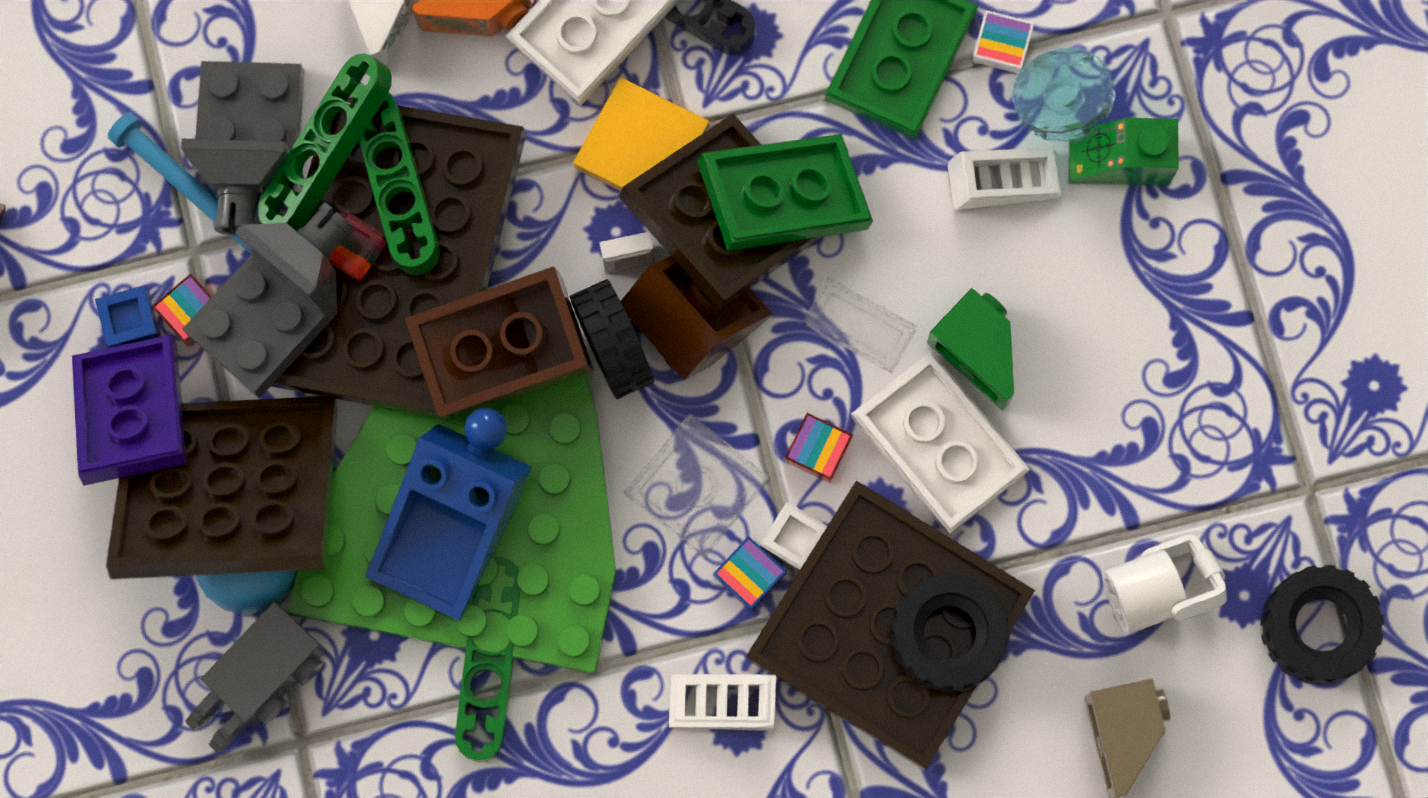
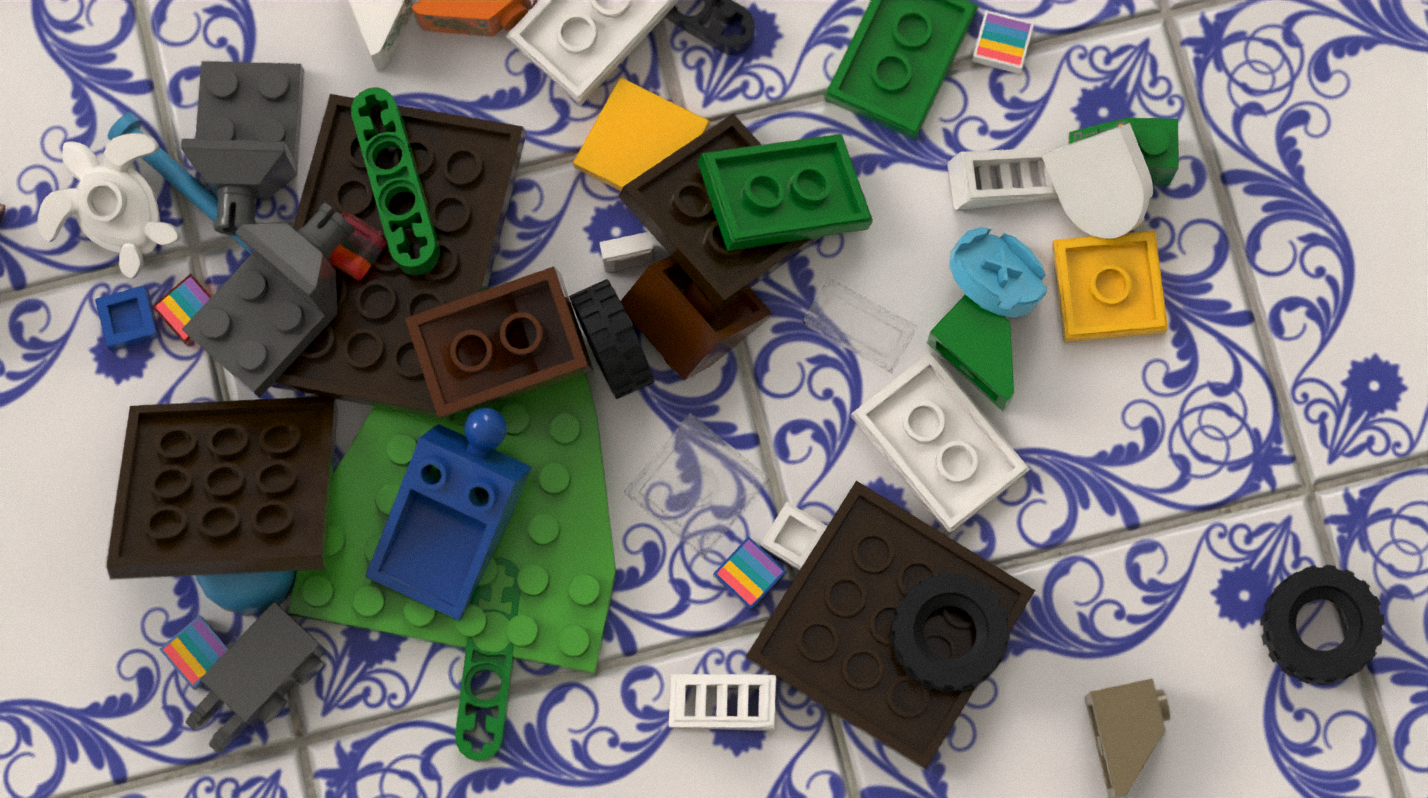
(110, 202): none -> white animal
(128, 410): dark purple tile -> none
(194, 651): none -> tile
(317, 139): green beam -> none
(818, 448): tile -> none
(998, 272): none -> medium azure tile
(1063, 94): clear light blue tile -> none
(1102, 182): none -> white tile
(1109, 287): none -> yellow tile
(1152, 591): white piece -> none

